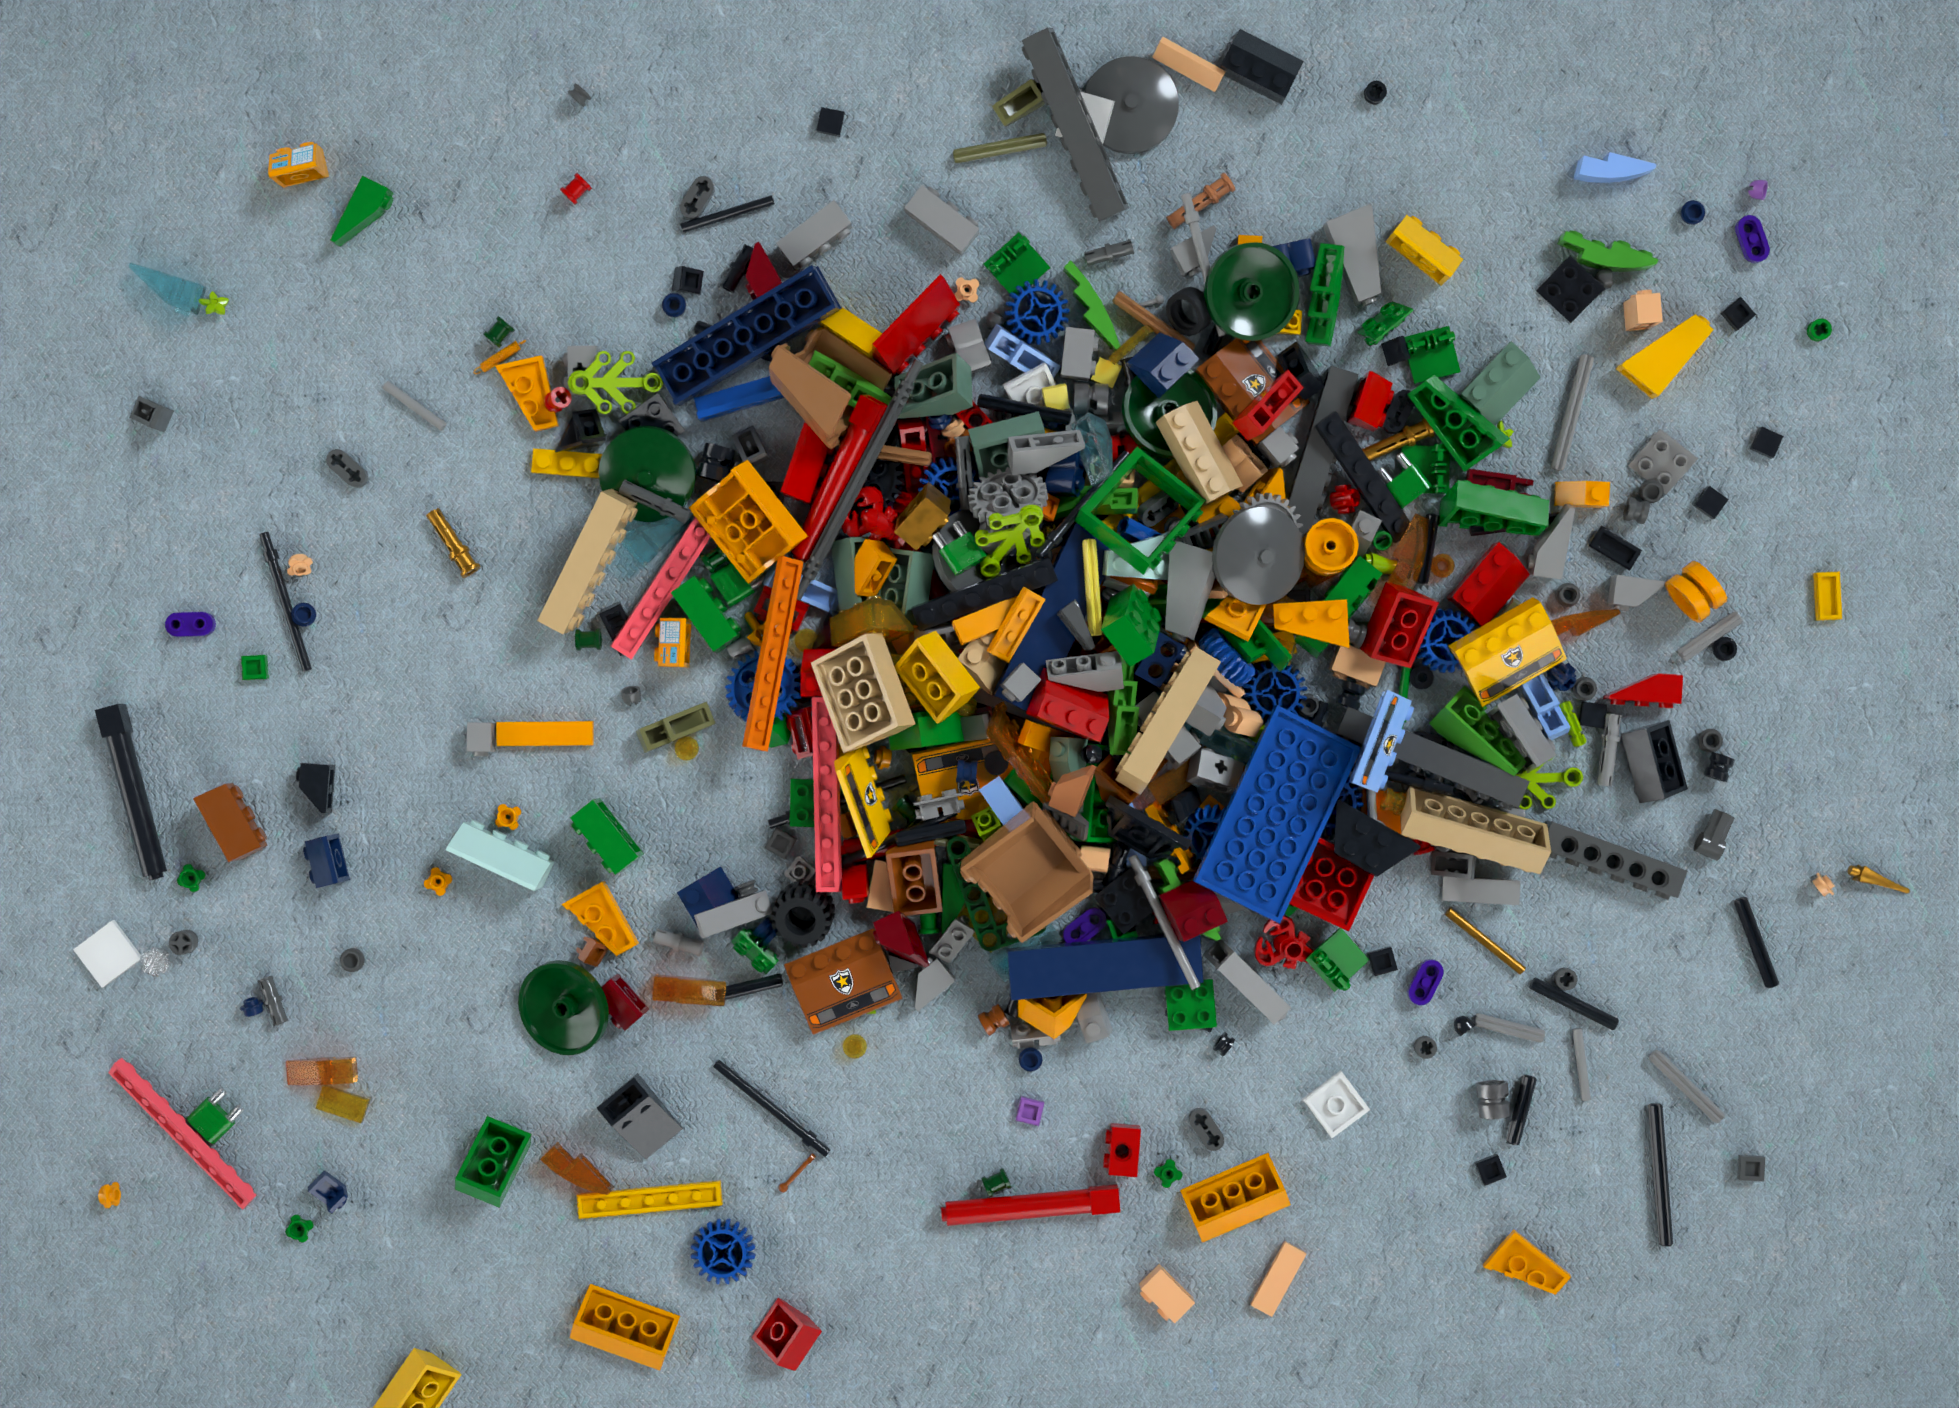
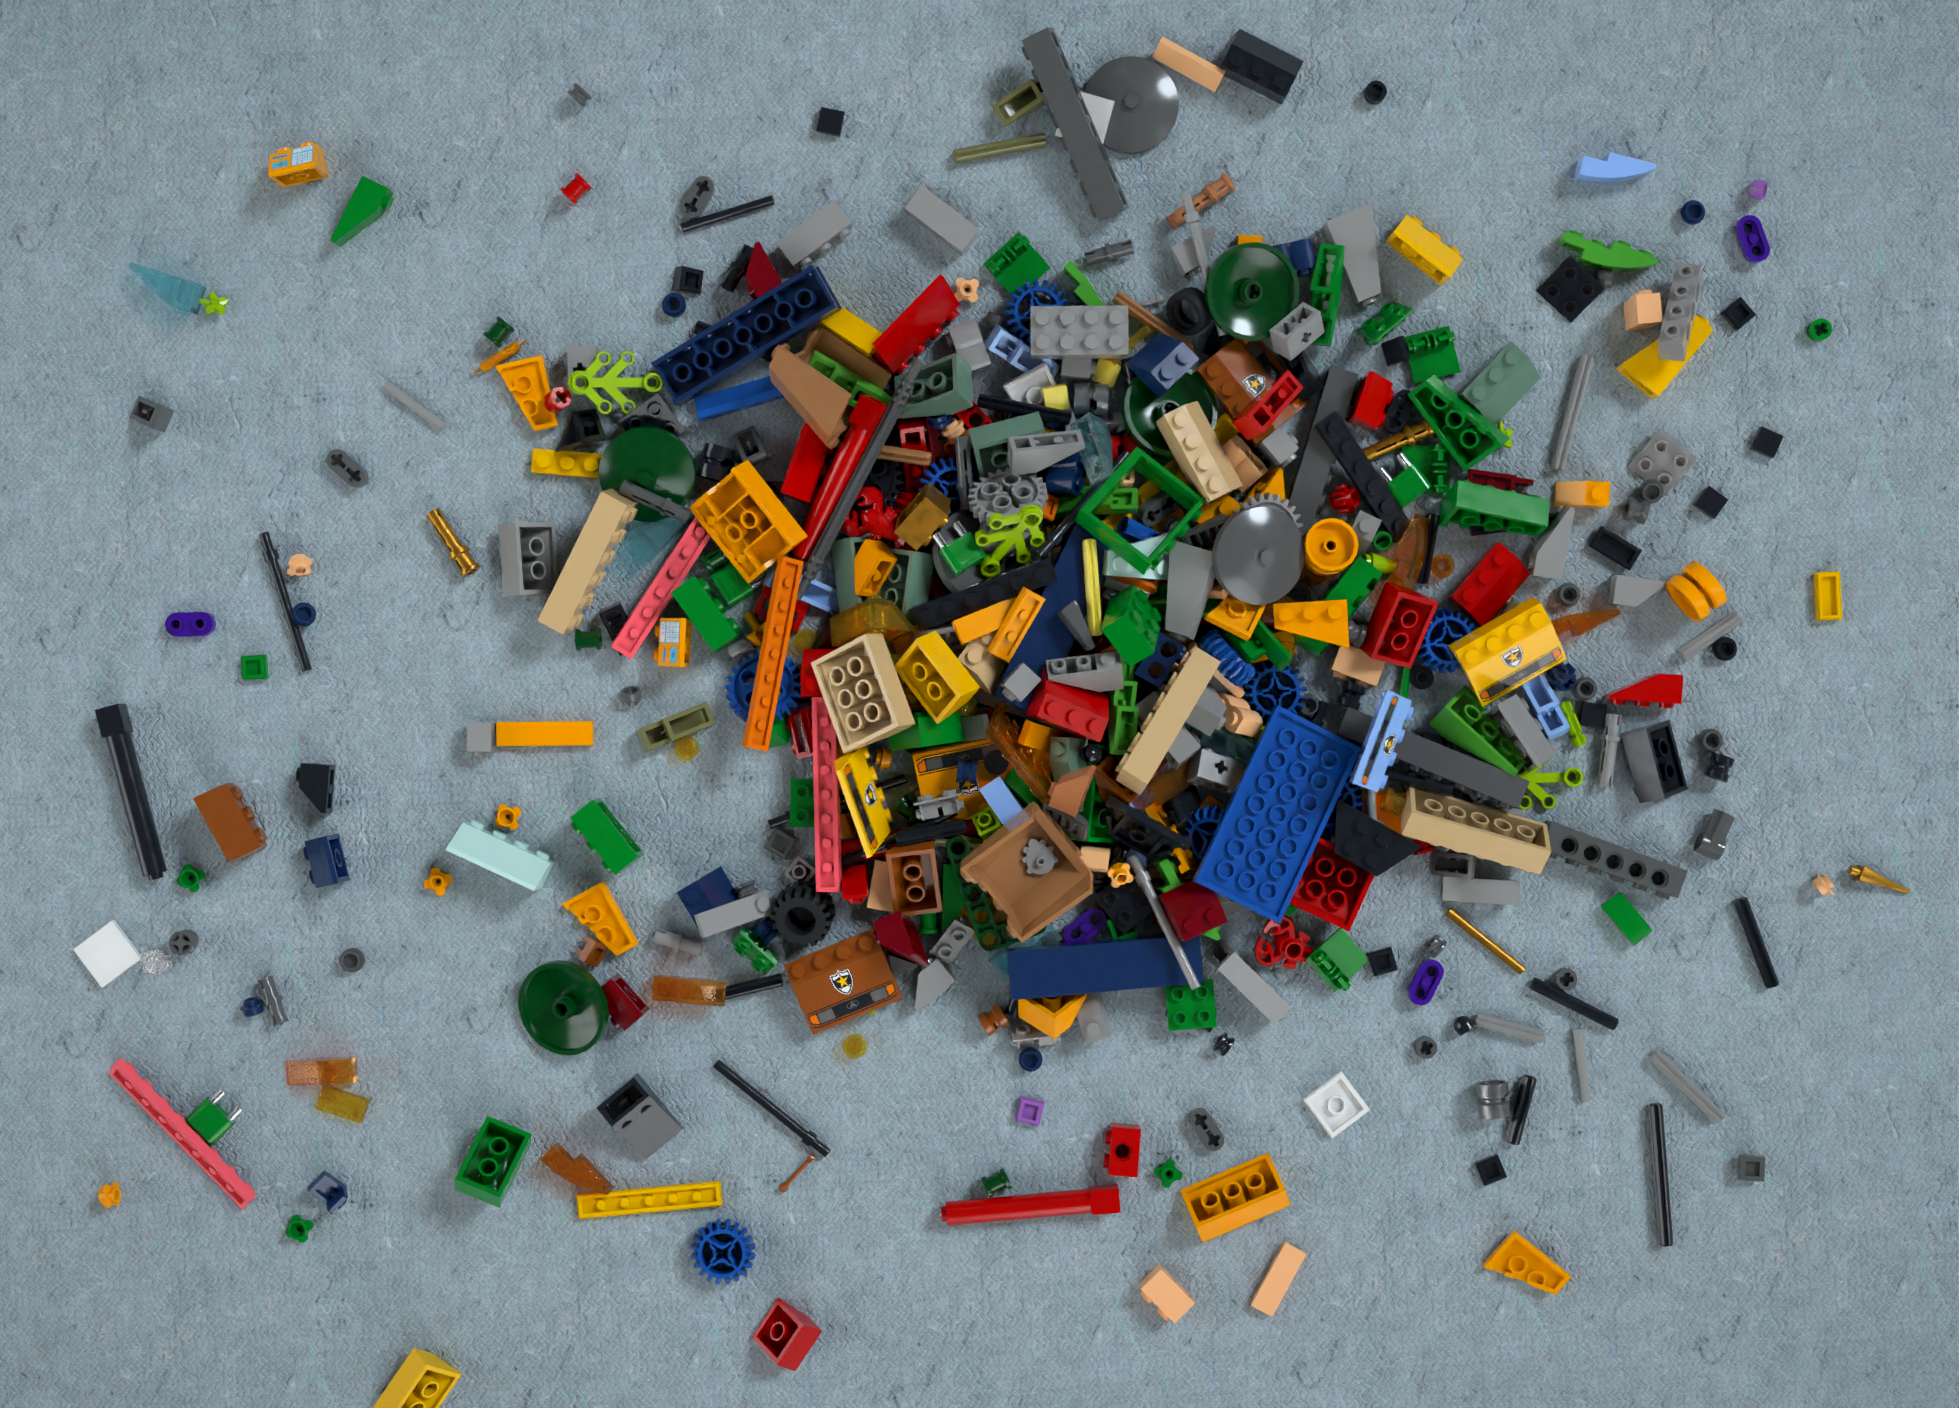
(528, 558): none -> light grey slope
(624, 1327): light orange slope -> none
(1039, 857): none -> light grey piece
(1079, 332): none -> light grey brick
(1117, 870): none -> light orange plate
(1297, 331): none -> light grey brick
(1435, 946): none -> dark grey bush
(1626, 918): none -> green slope
(1680, 312): none -> light grey brick

